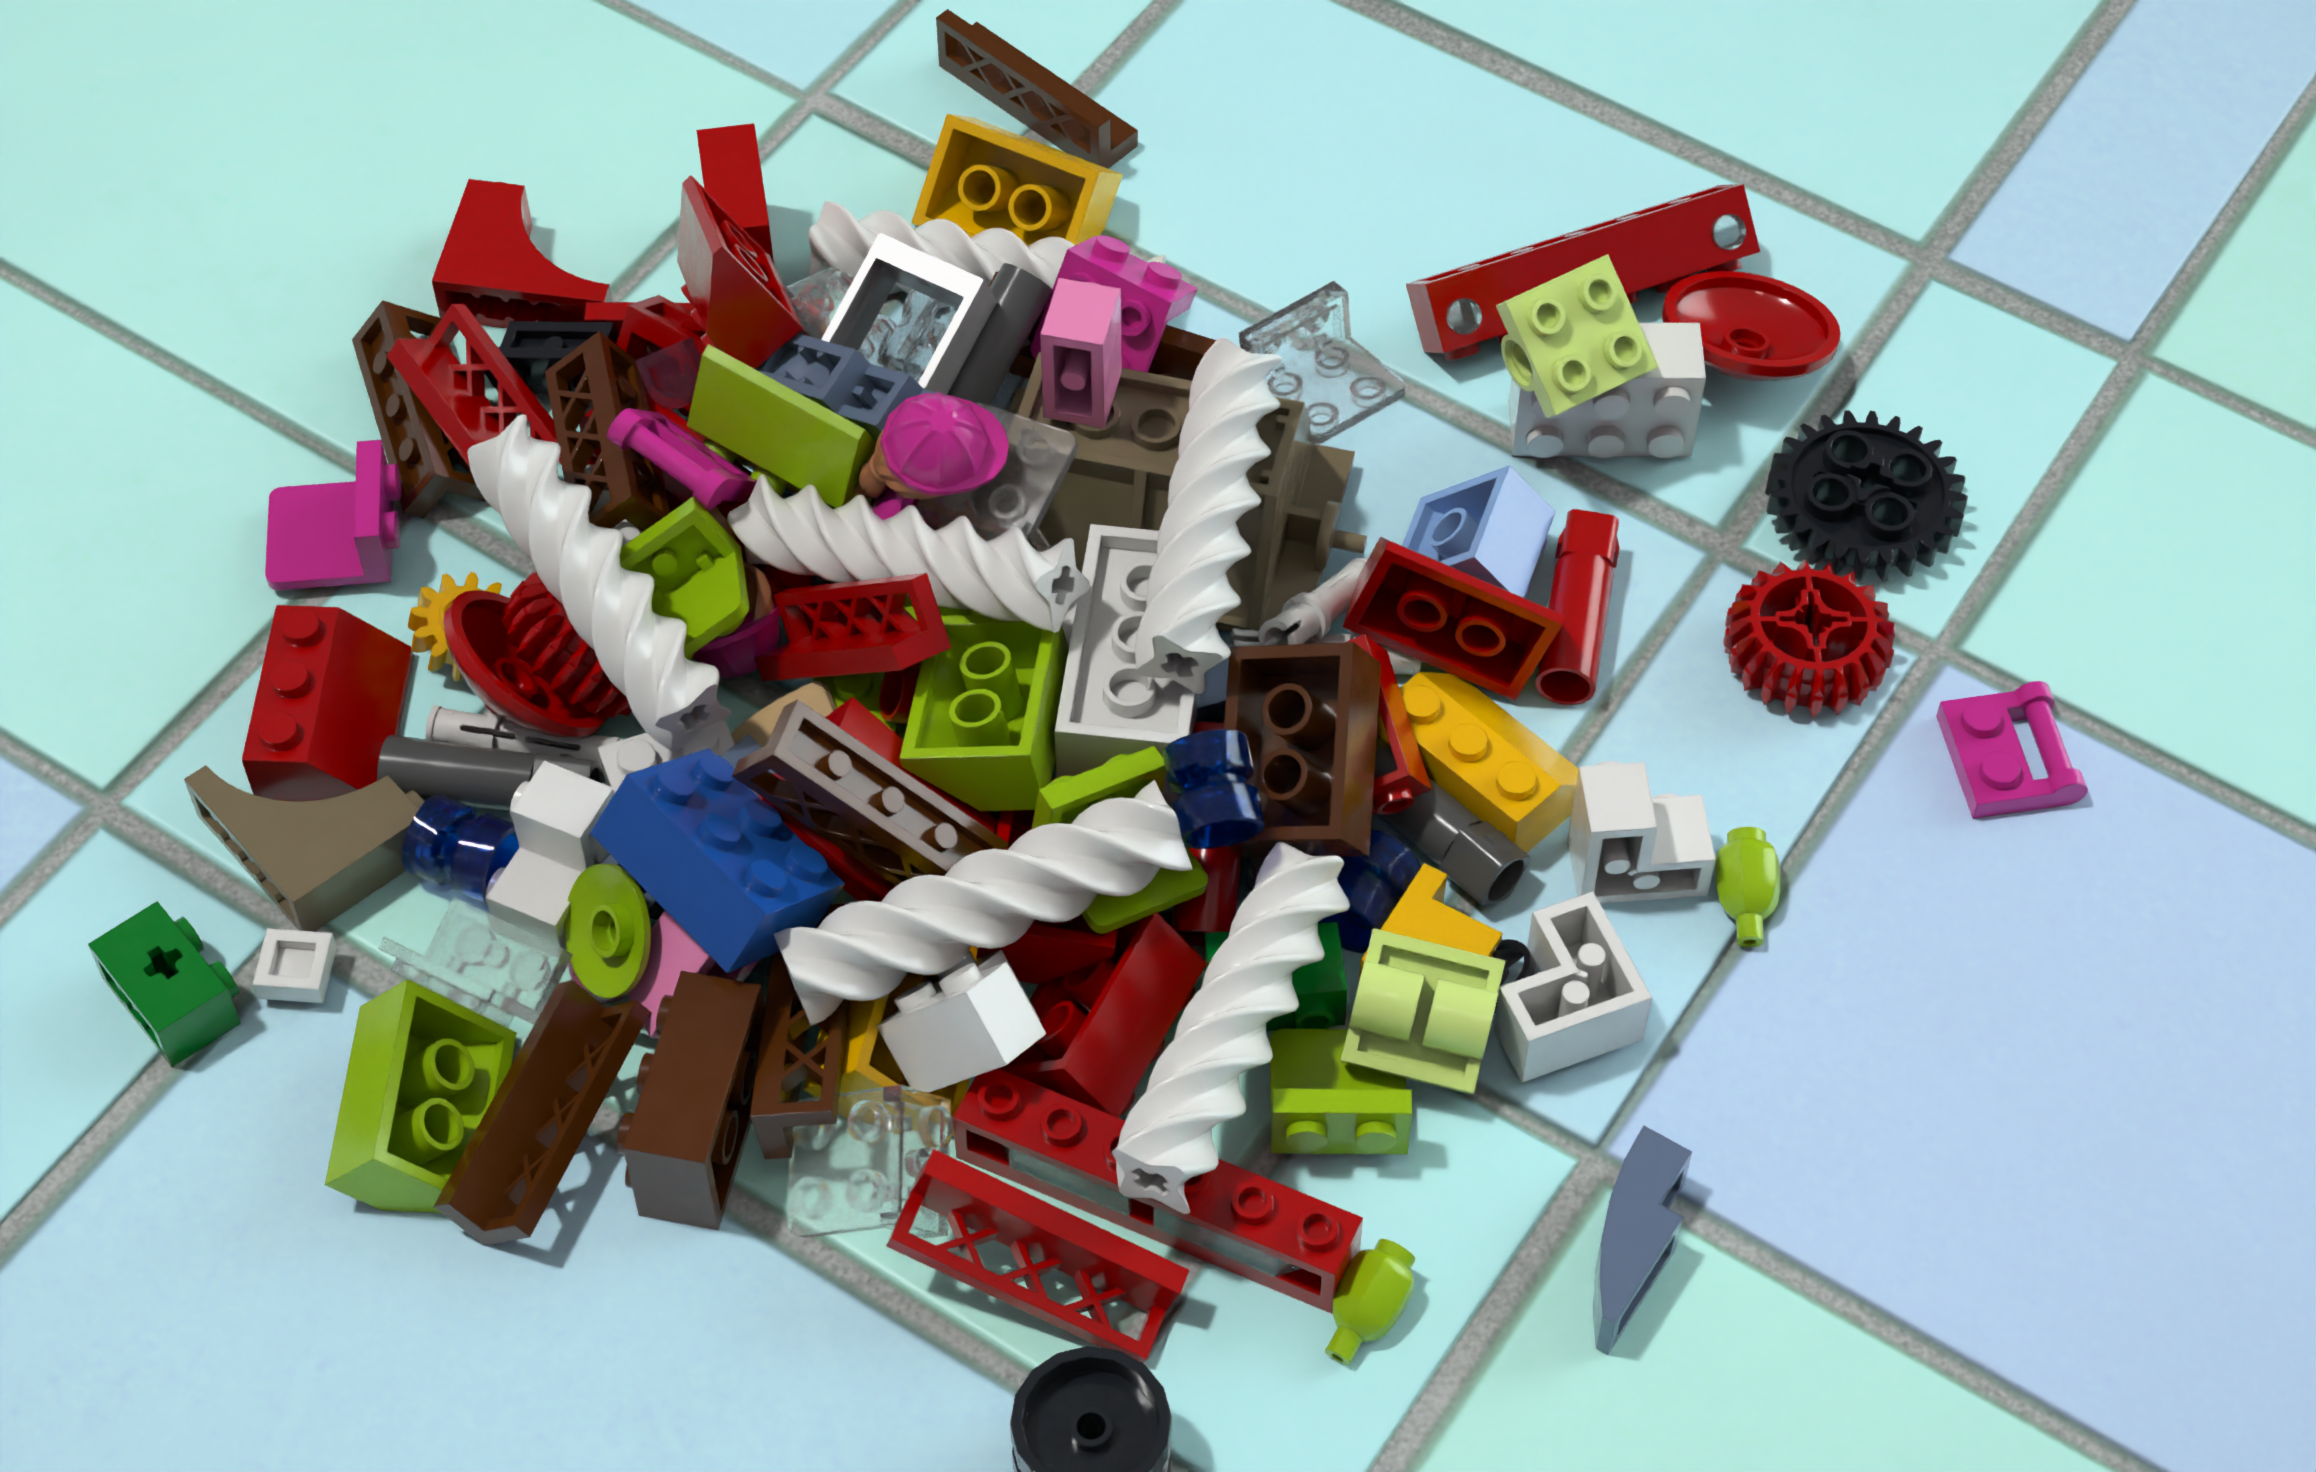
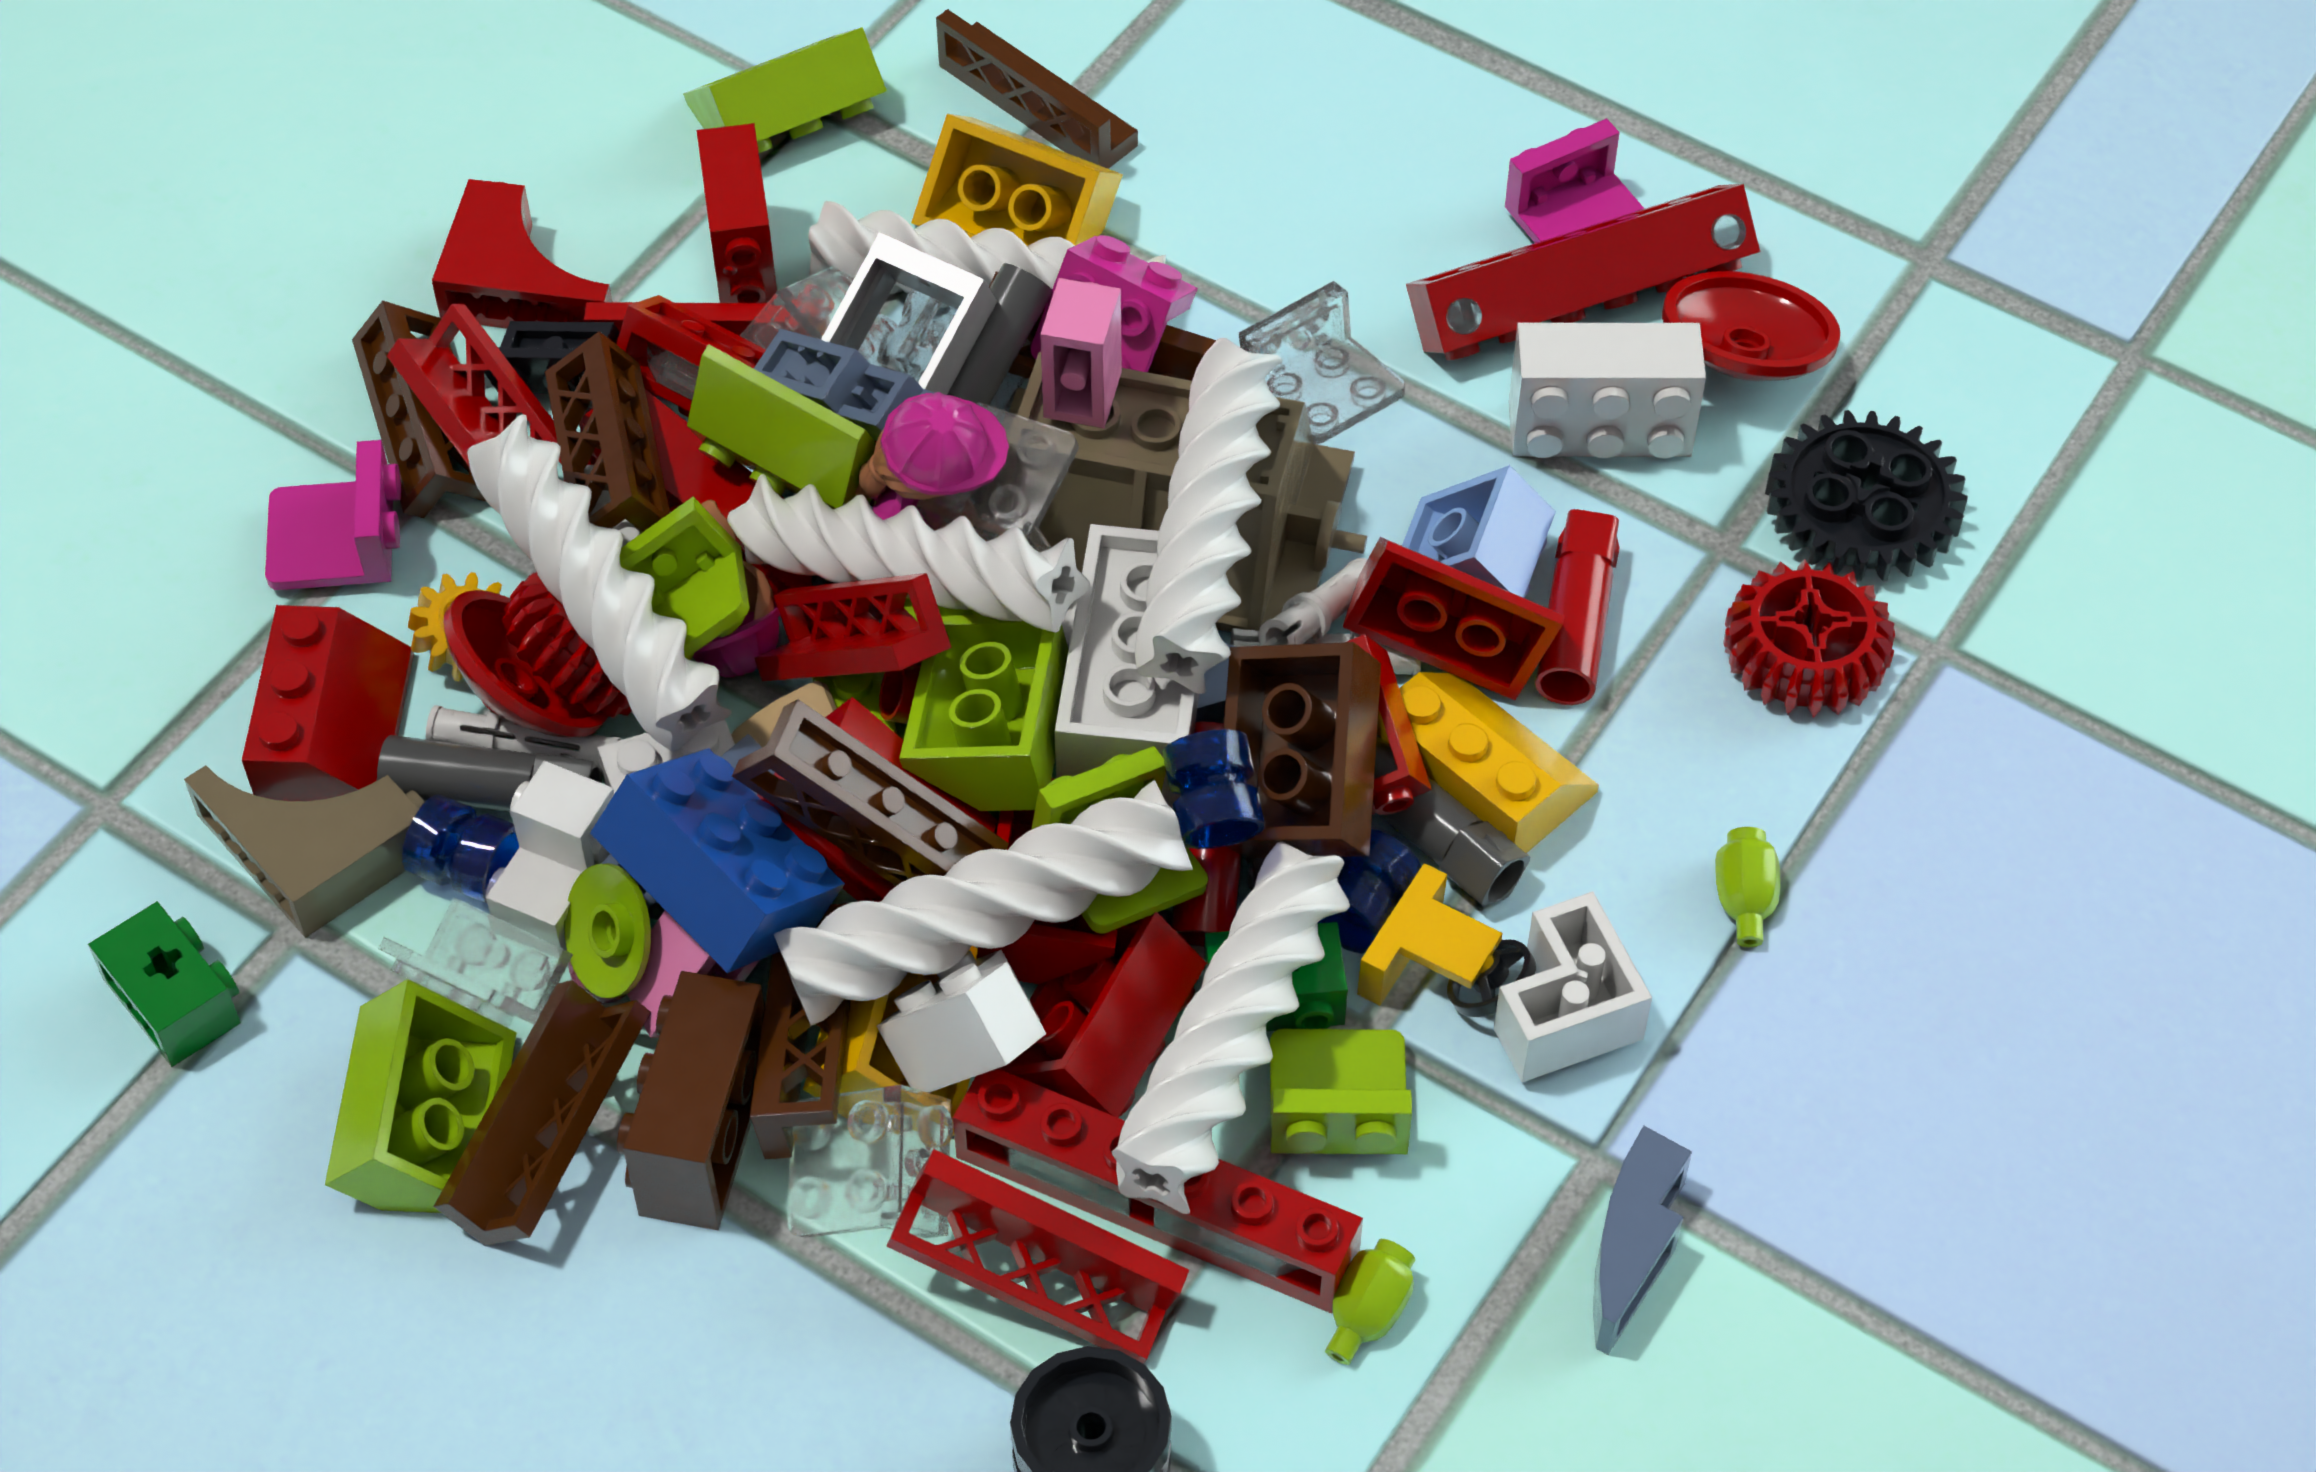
(294, 965): white plate -> none
(671, 373): clear pink tile -> none
(681, 456): dark pink plate -> none
(731, 282): red slope -> none
(793, 89): none -> lime slope
(1423, 1011): yellowish green plate -> none
(1568, 183): none -> dark pink bracket
(1574, 337): yellowish green plate -> none
(1636, 844): white brick -> none
(1991, 757): dark pink plate -> none

